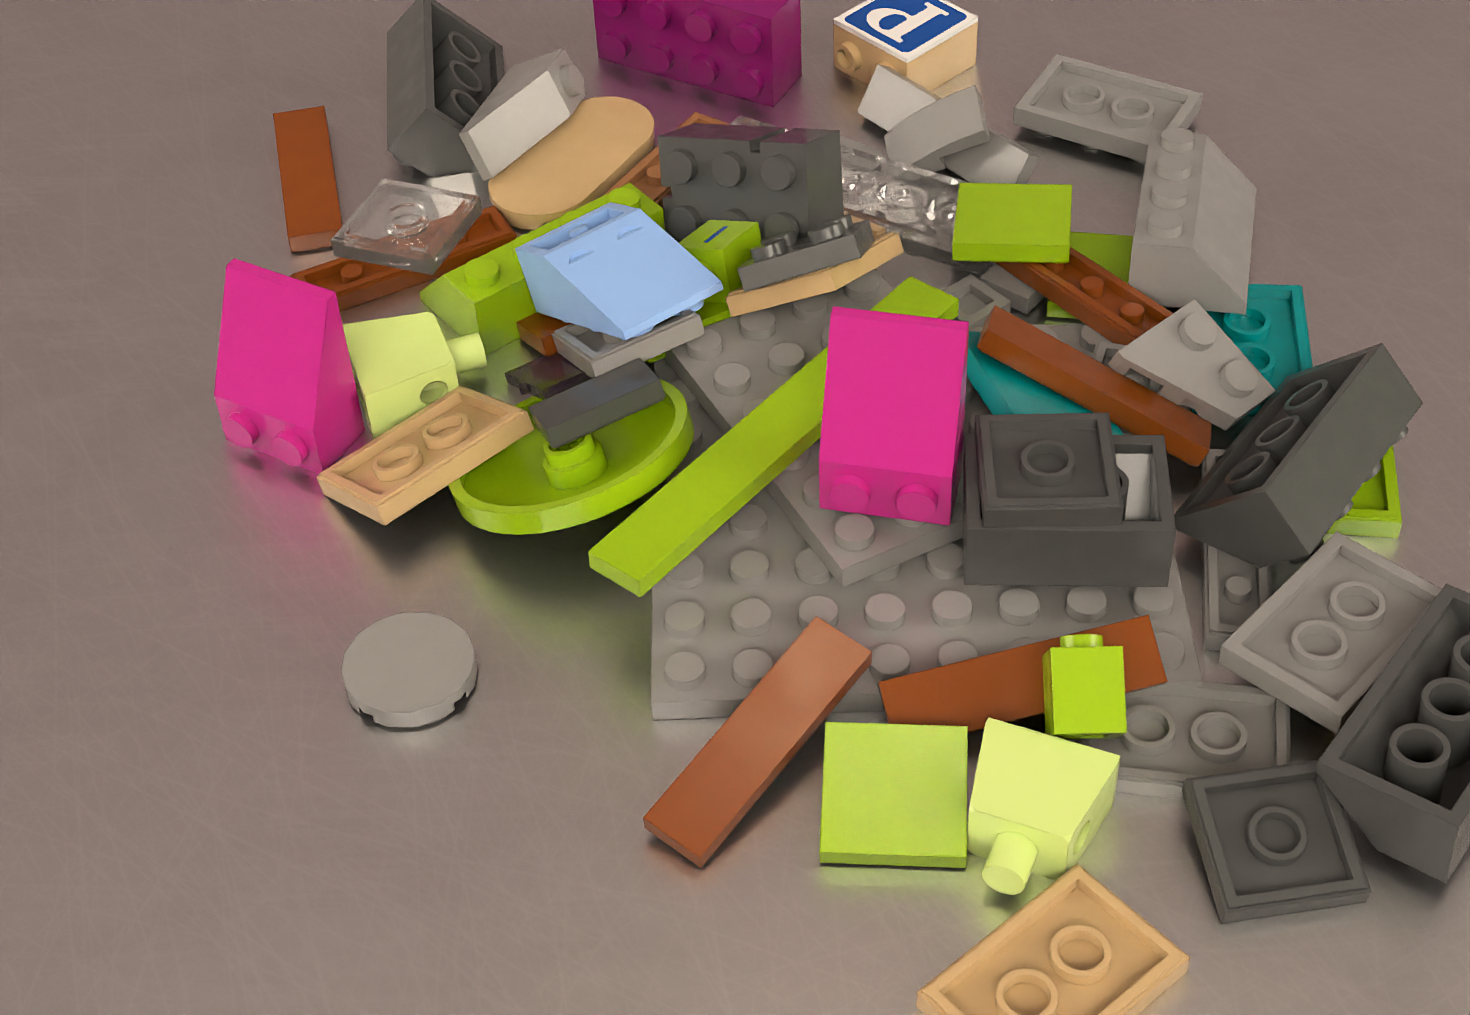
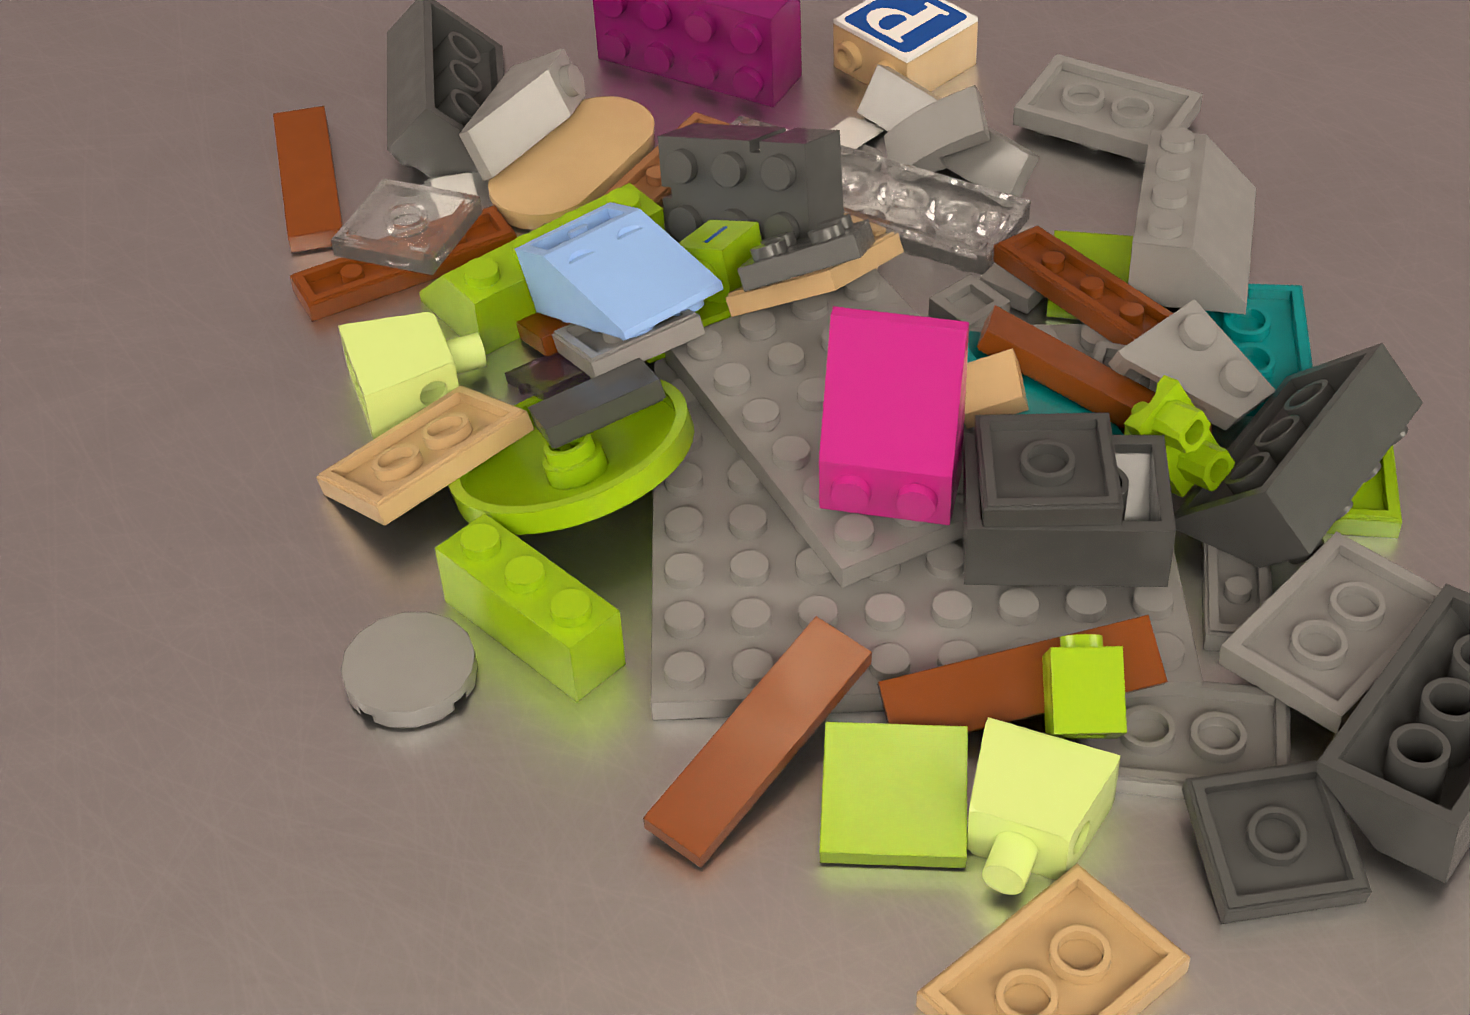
(285, 369): dark pink slope -> none
(531, 606): none -> lime brick
(737, 464): lime tile -> none
(856, 132): none -> white sticker
(994, 387): none -> tan tile
(1013, 223): lime tile -> none
(1190, 446): none -> lime hips

